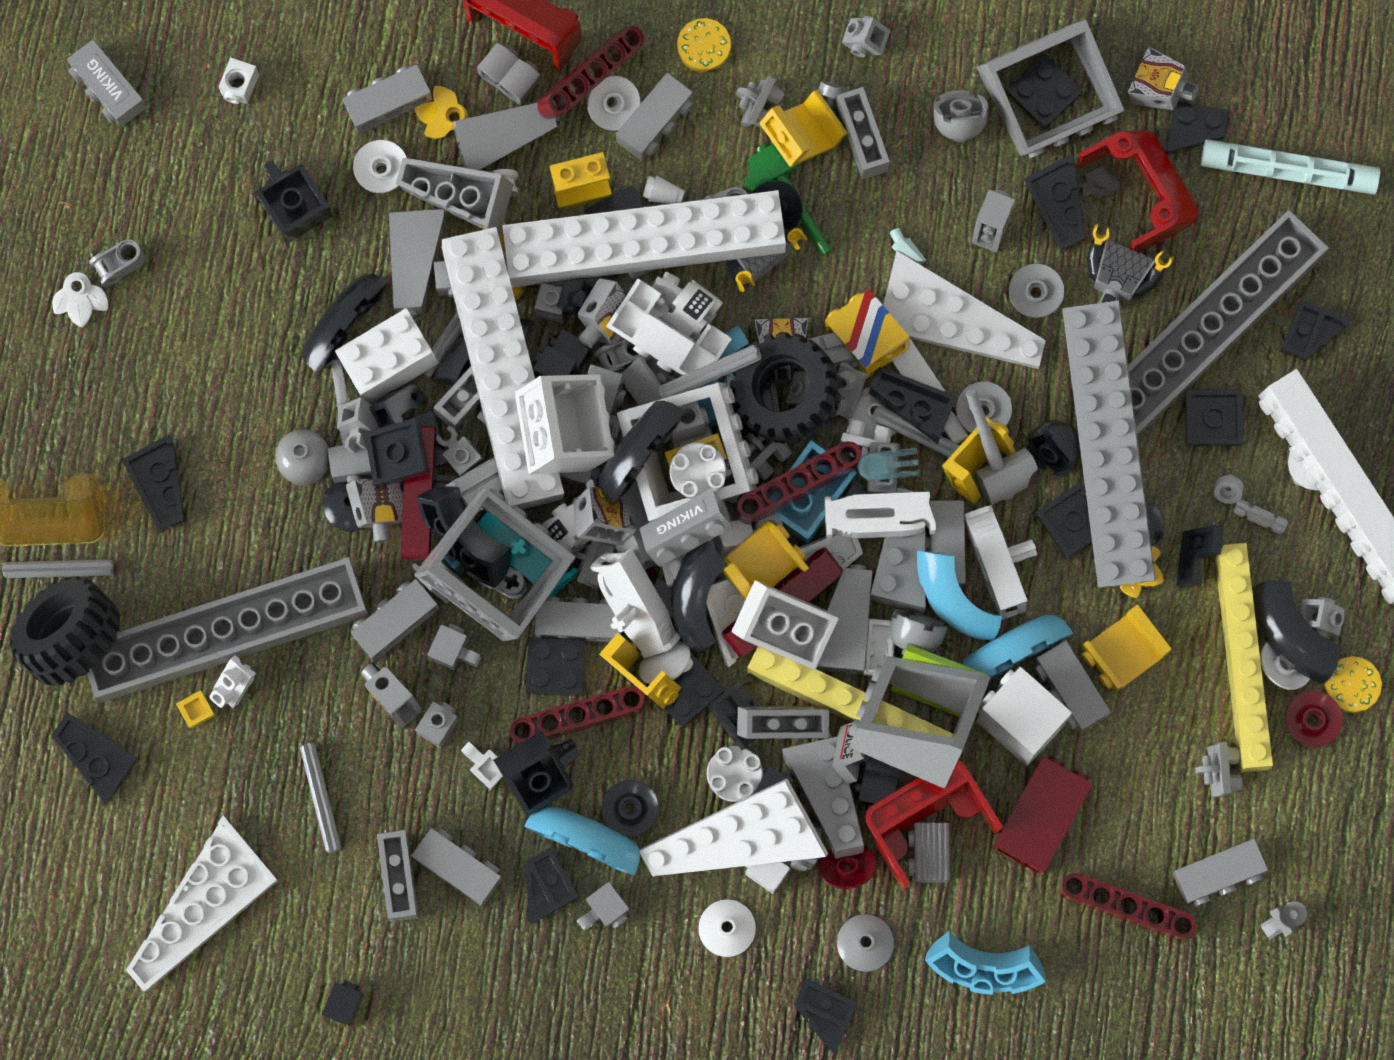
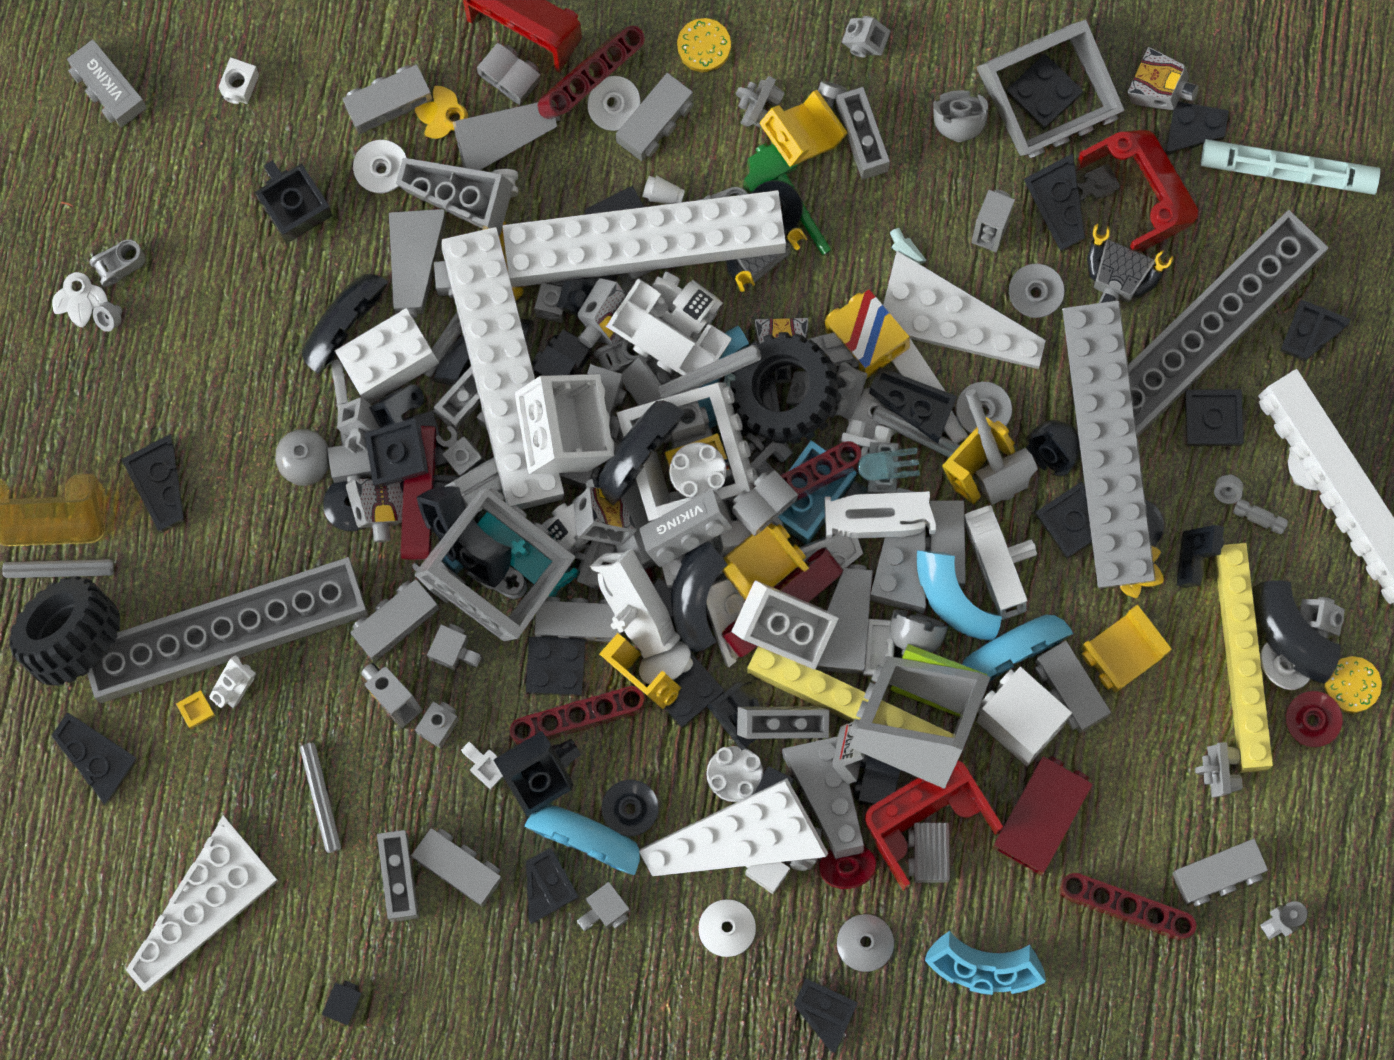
(107, 316): none -> light grey tile
(580, 181): yellow panel -> none
(763, 502): none -> light grey brick

